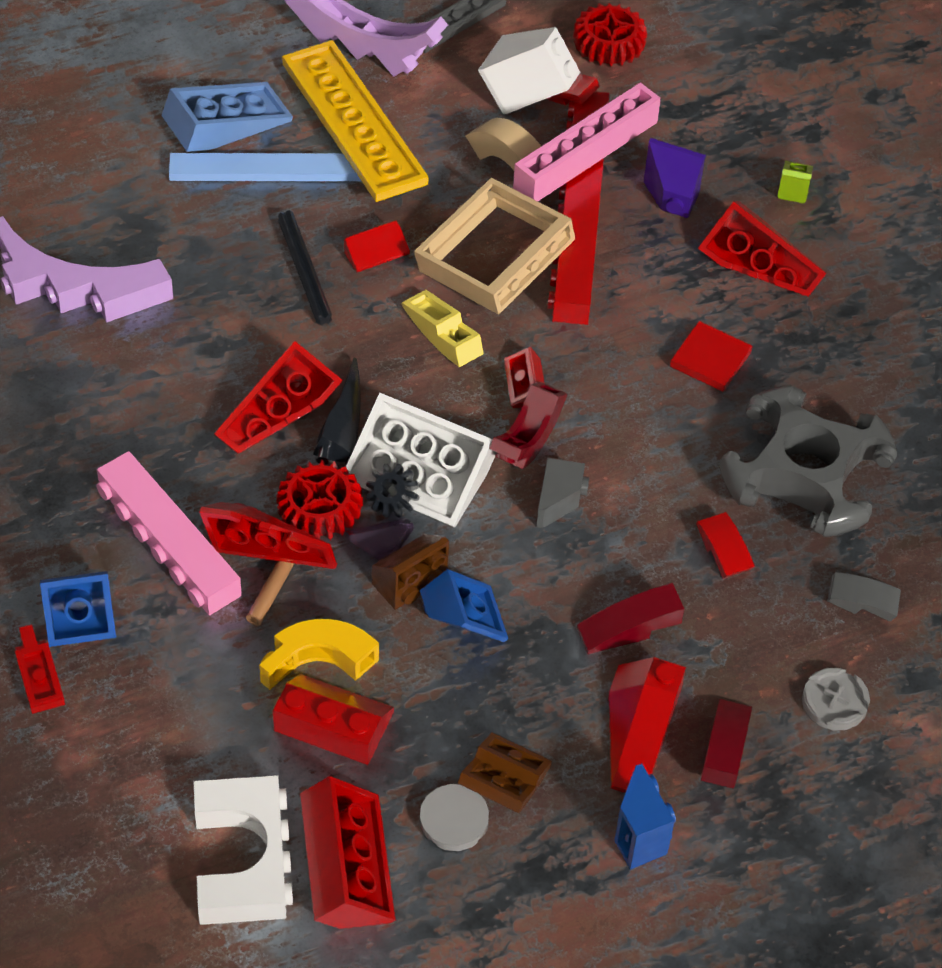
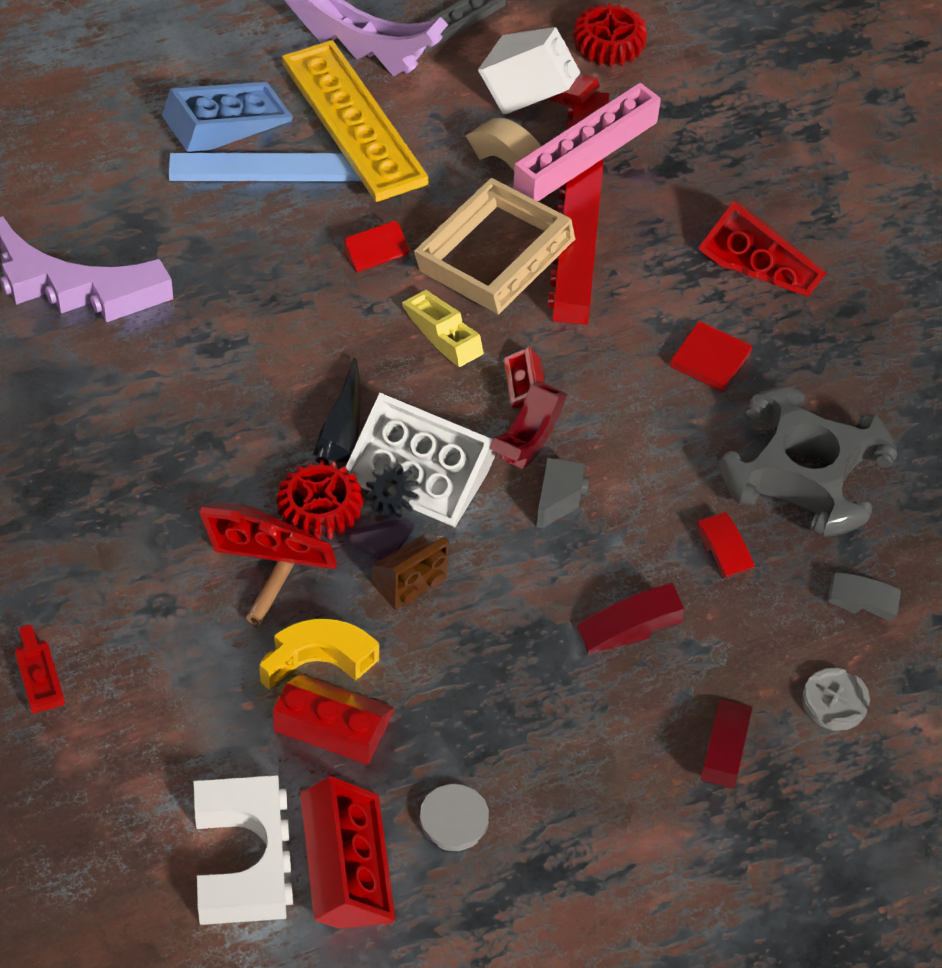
(78, 608): blue brick -> none
(168, 533): bright pink brick -> none
(282, 396): red wedge -> none
(305, 268): black axle -> none
(464, 605): blue slope -> none
(505, 772): reddish brown slope -> none
(640, 714): red wedge -> none
(643, 821): blue slope -> none
(673, 176): dark purple slope -> none
(795, 182): lime slope -> none

